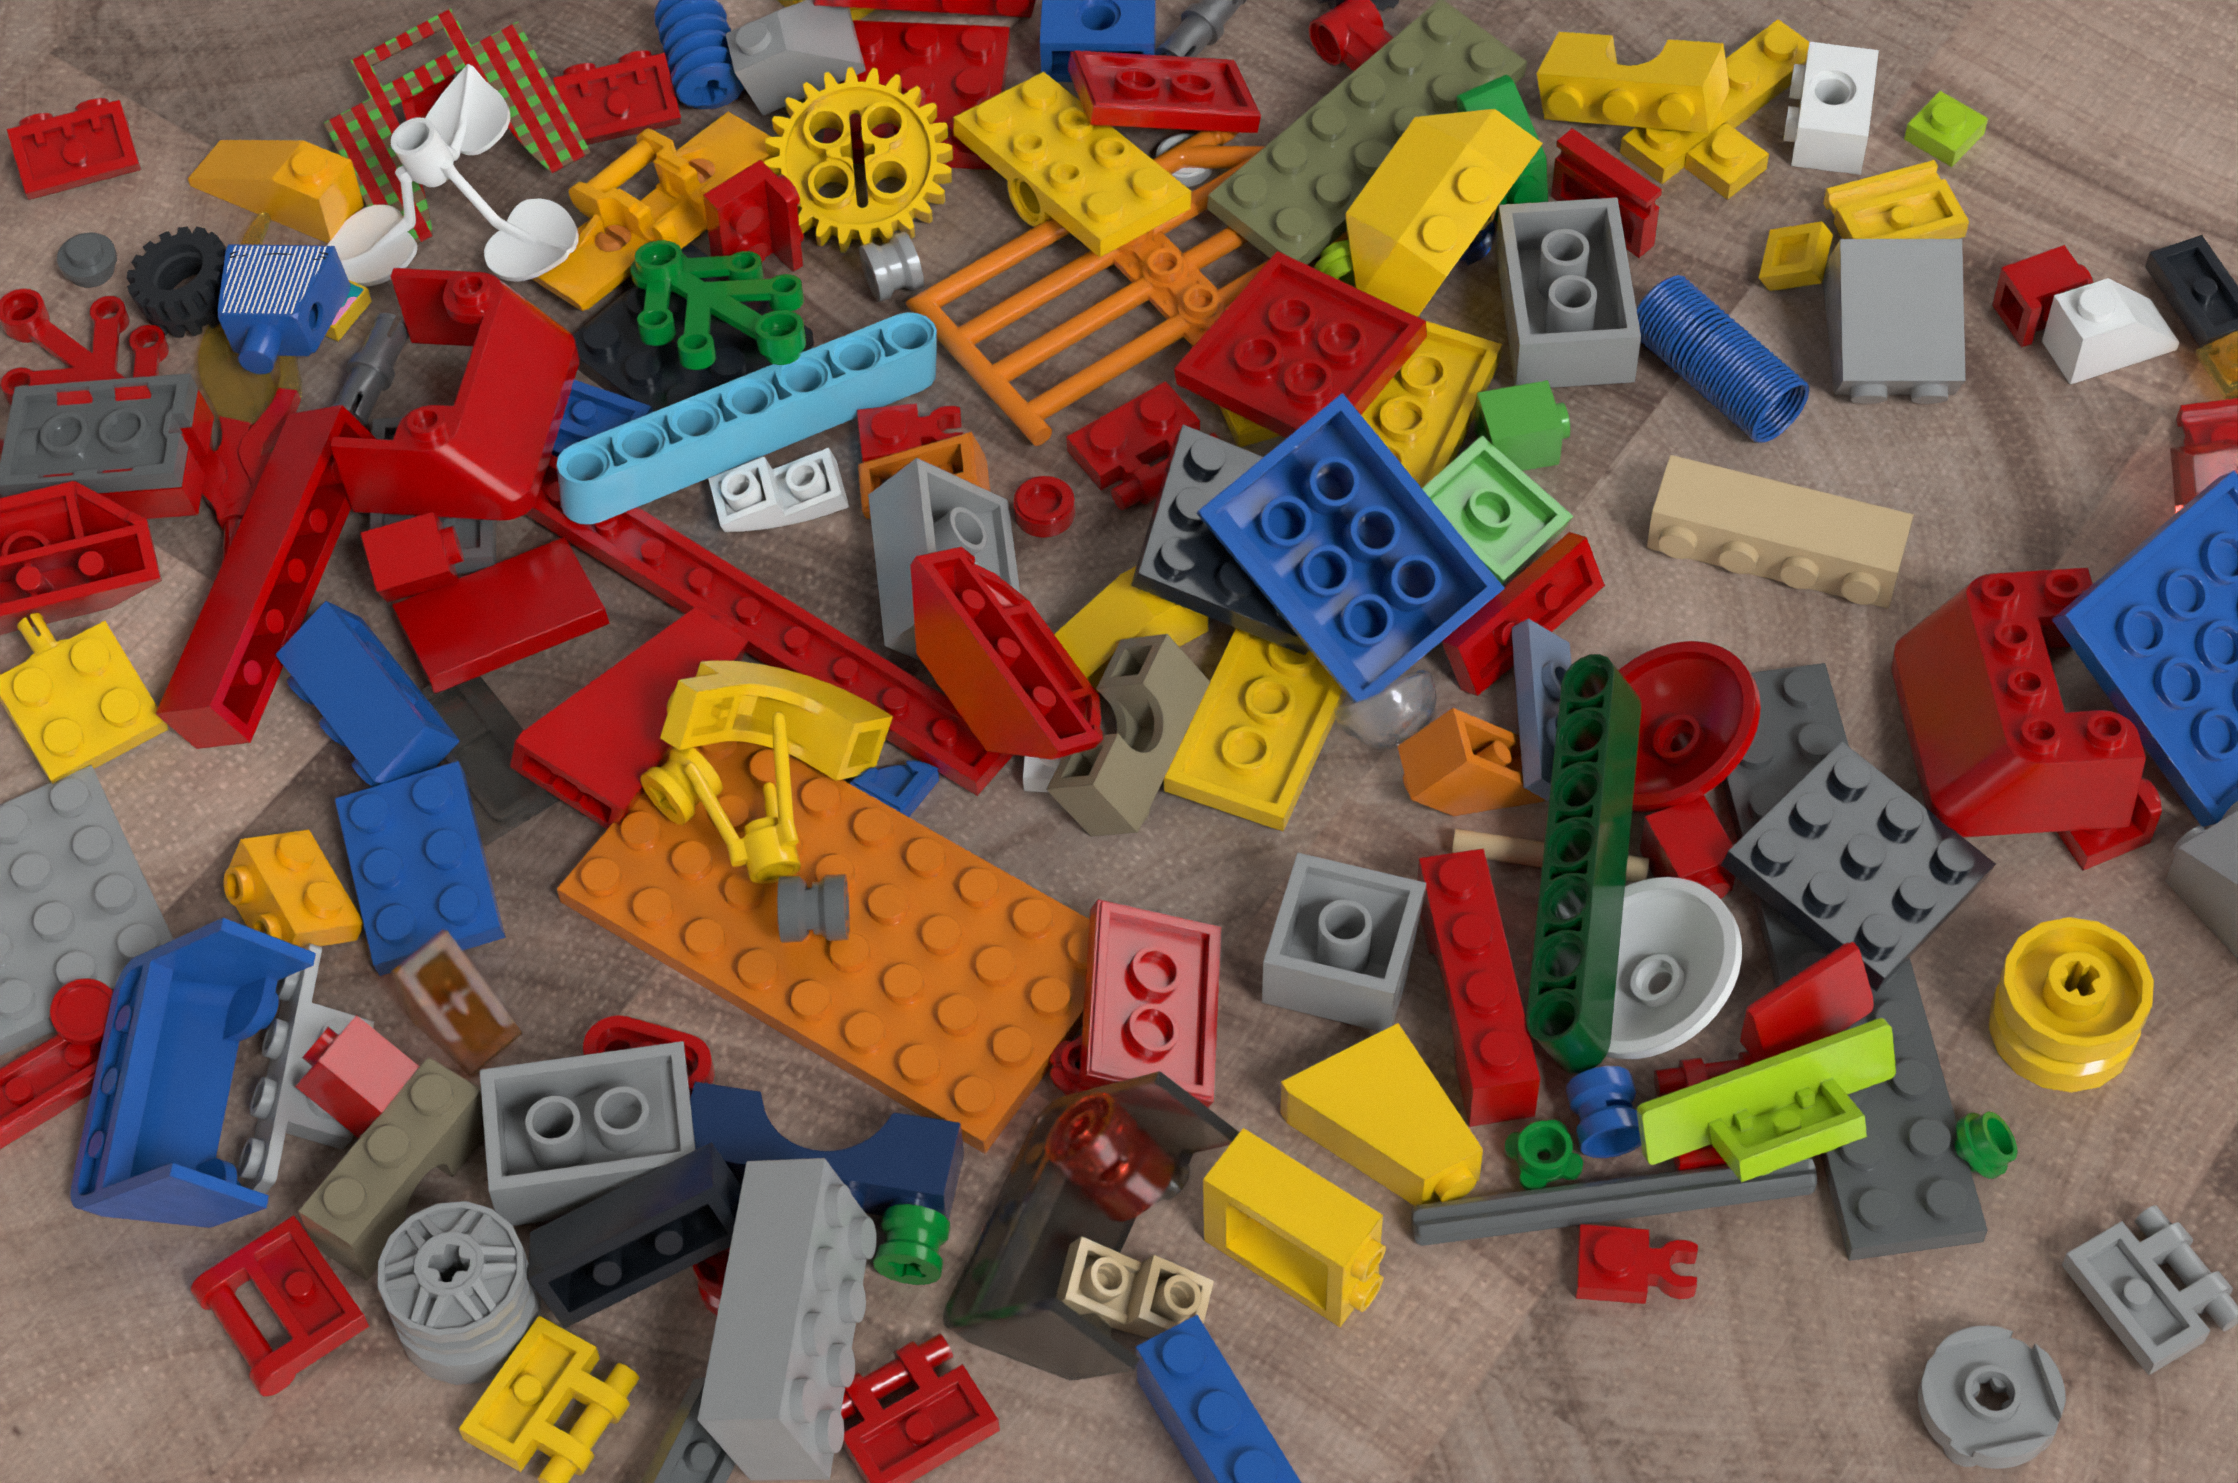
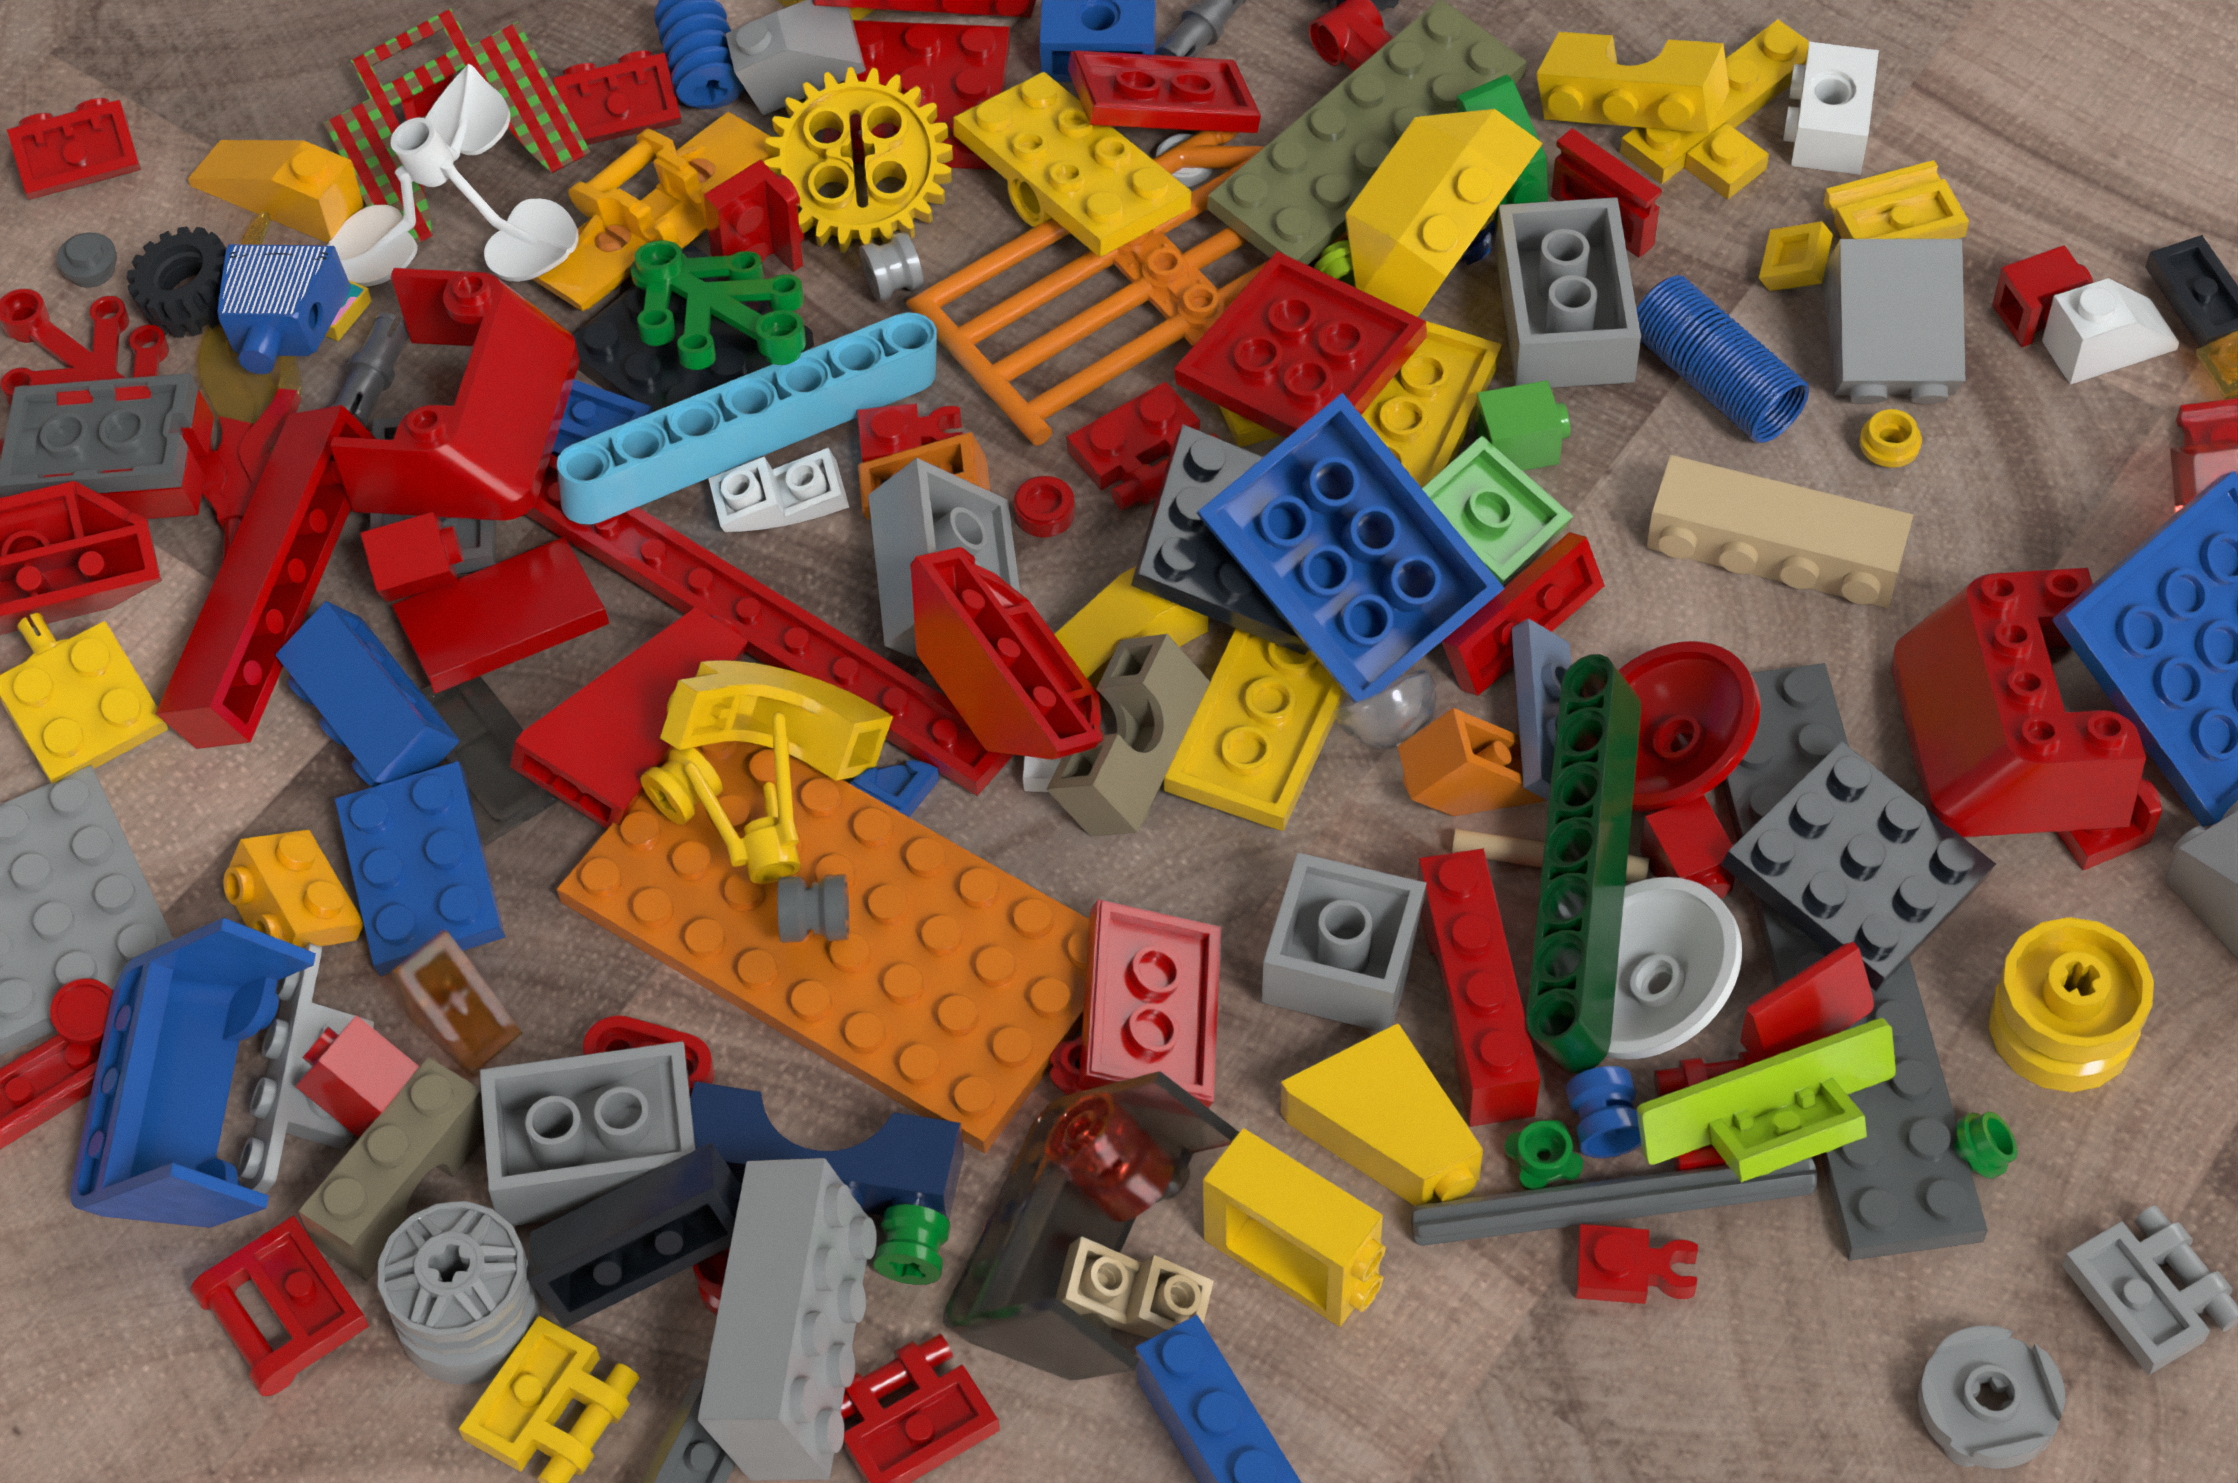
(1895, 427): none -> yellow plate
(1946, 128): lime plate -> none

